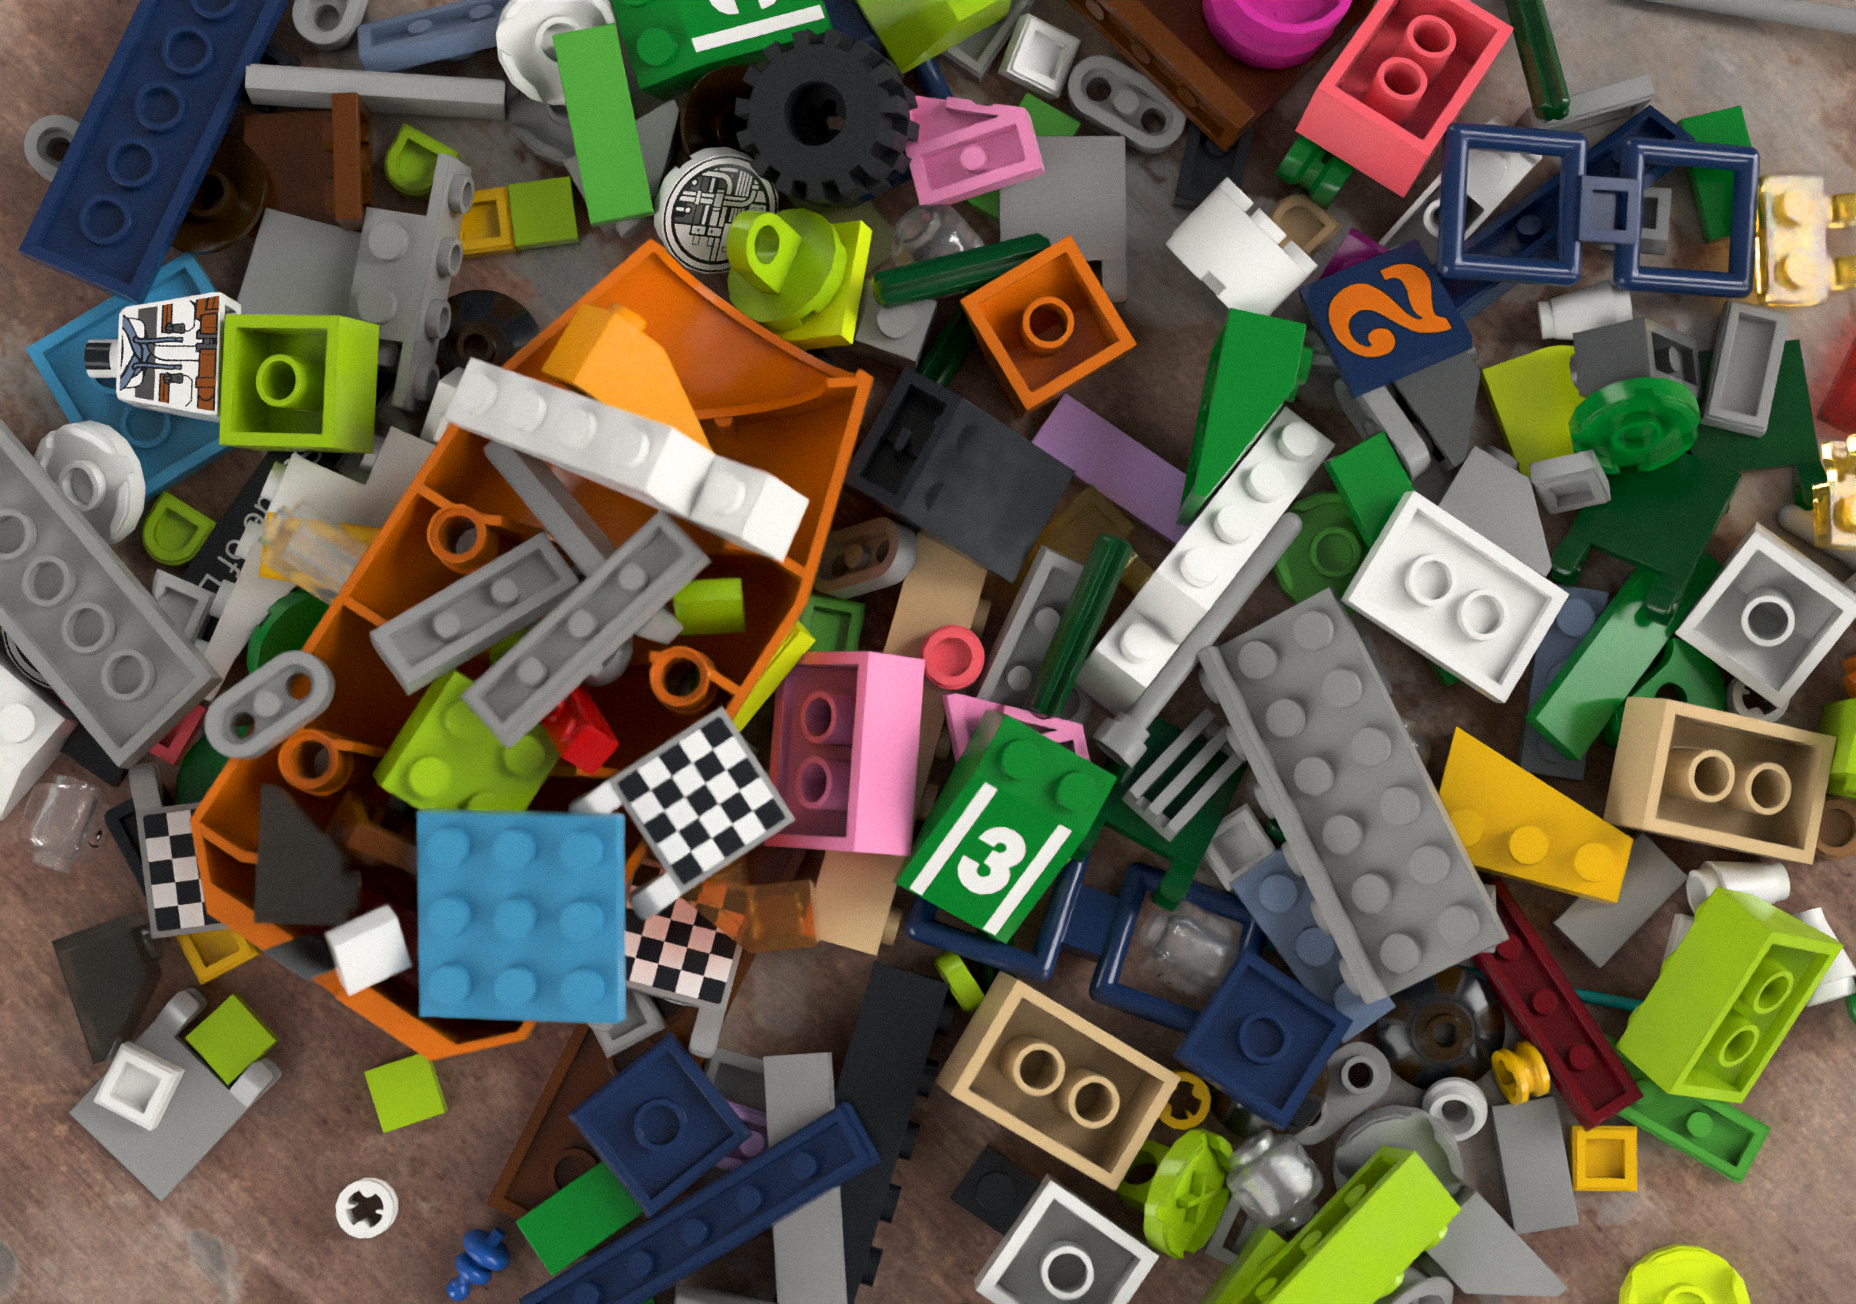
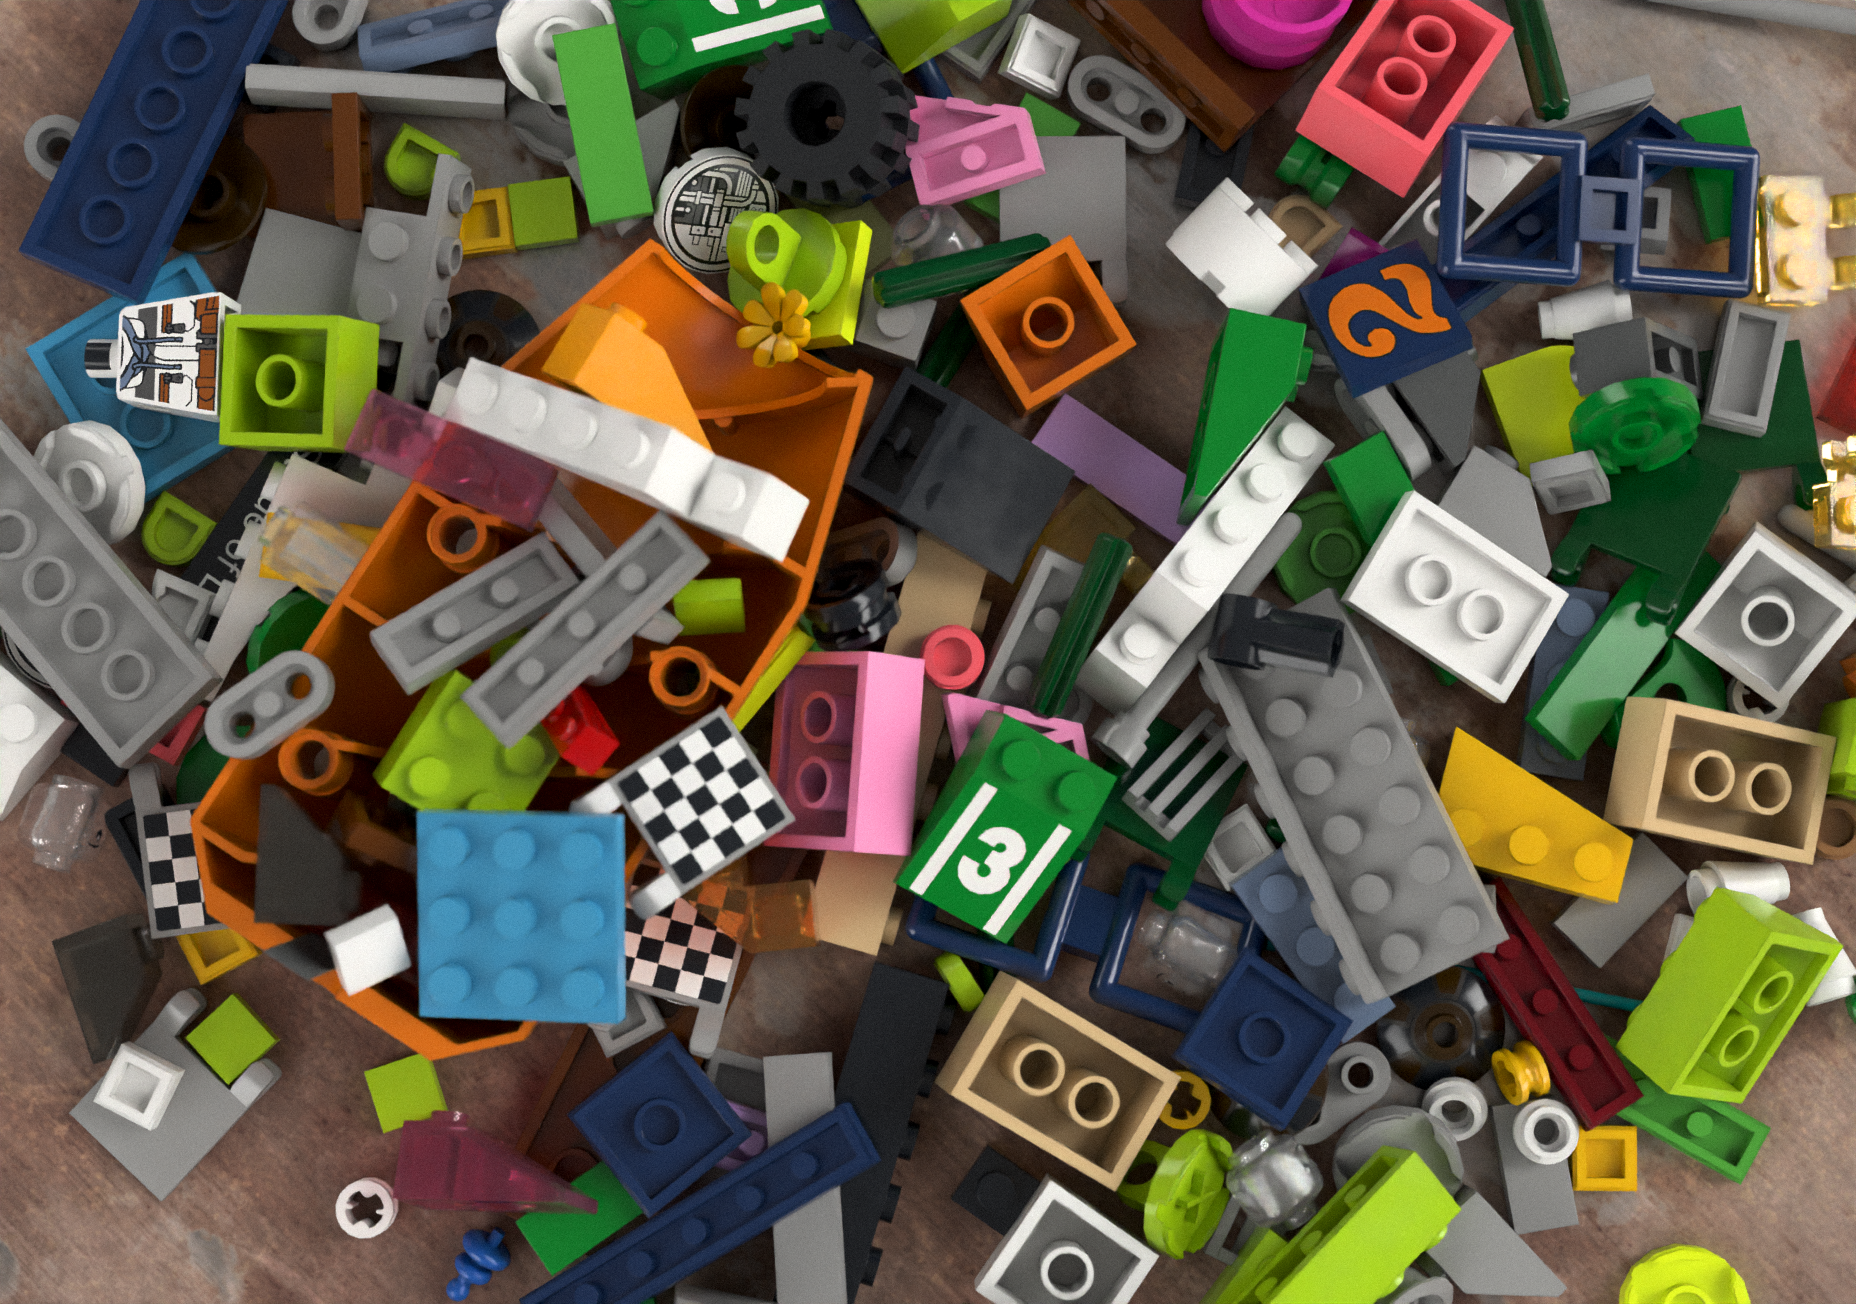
(452, 460): none -> clear pink plate
(464, 1168): none -> clear pink slope
(776, 326): none -> yellow plant
(851, 604): none -> black wheel
(1258, 634): none -> black piece
(1565, 1134): none -> white plate

